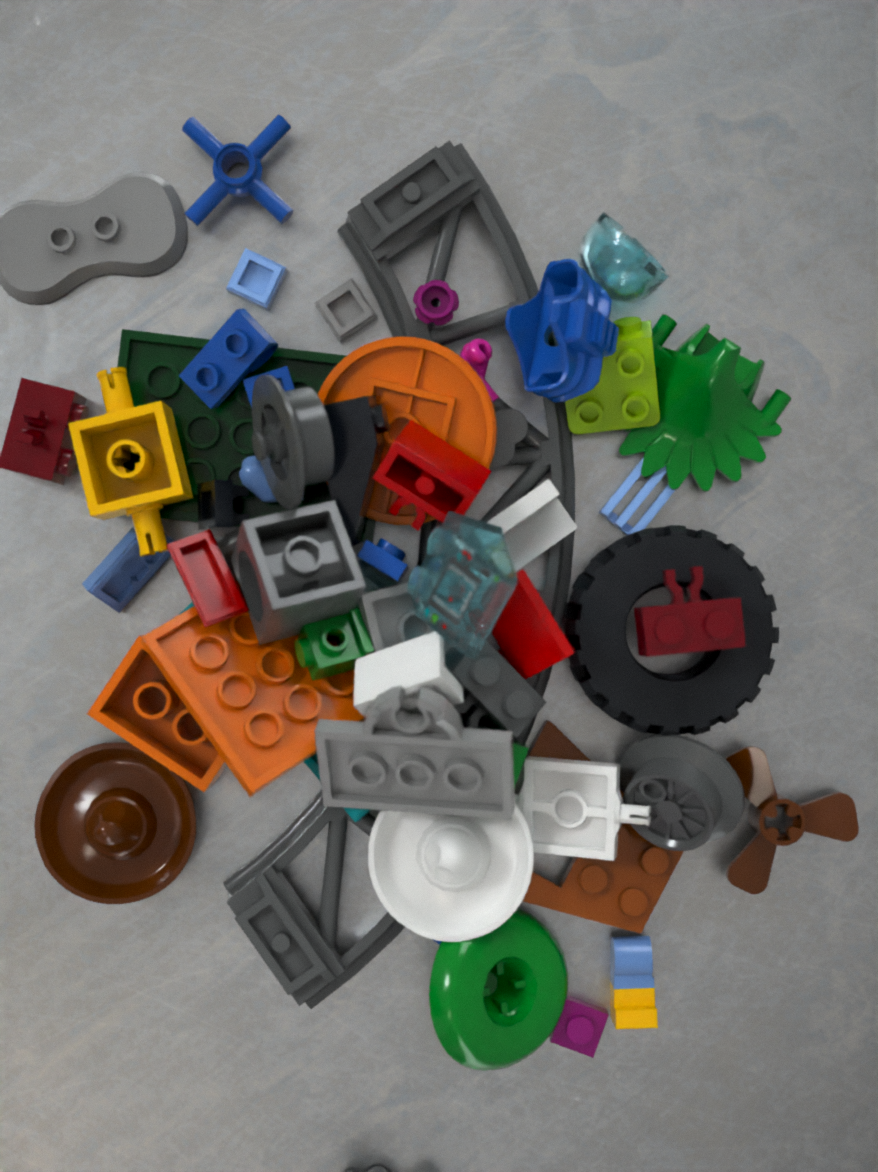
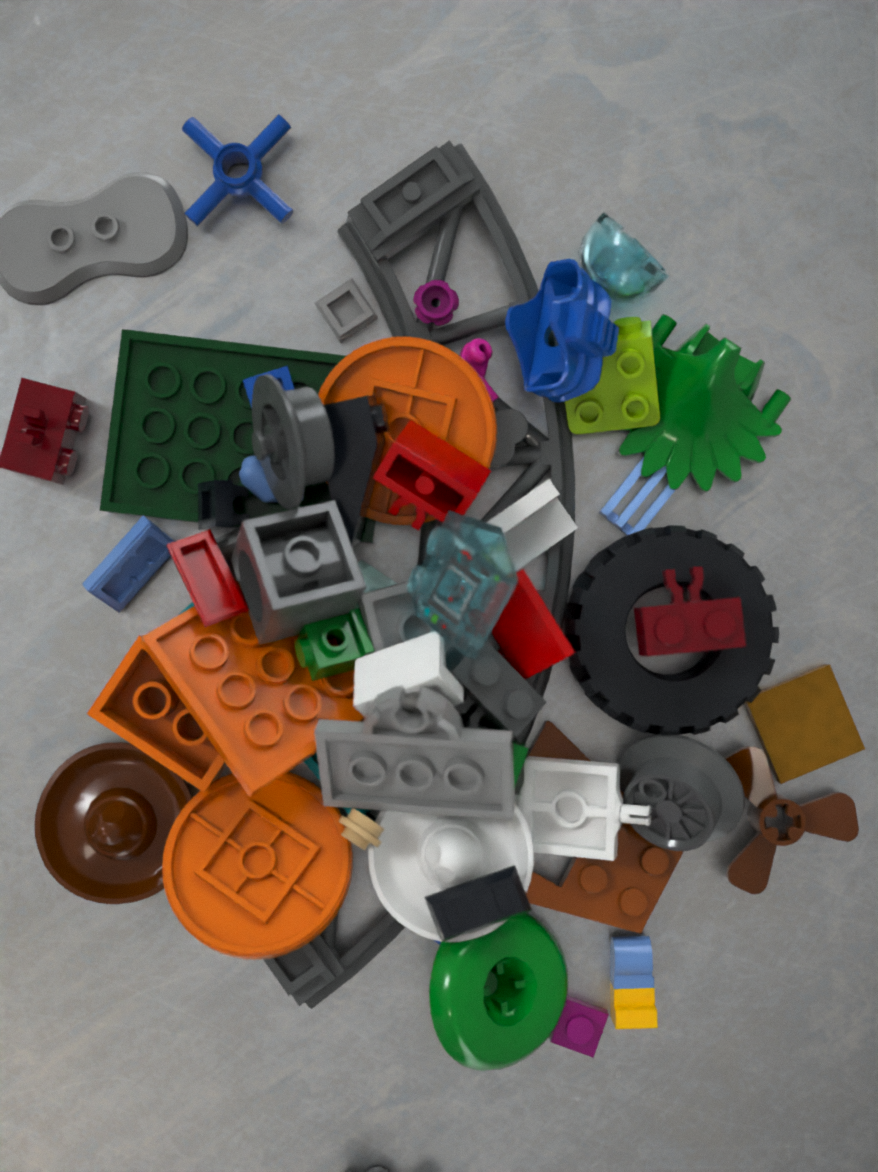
(107, 442): yellow brick -> none
(228, 357): blue plate -> none
(256, 279): light blue tile -> none
(257, 869): none -> orange plate
(361, 829): none -> tan plate
(385, 558): blue plate -> none
(478, 903): none -> black tile
(804, 724): none -> pearl gold tile

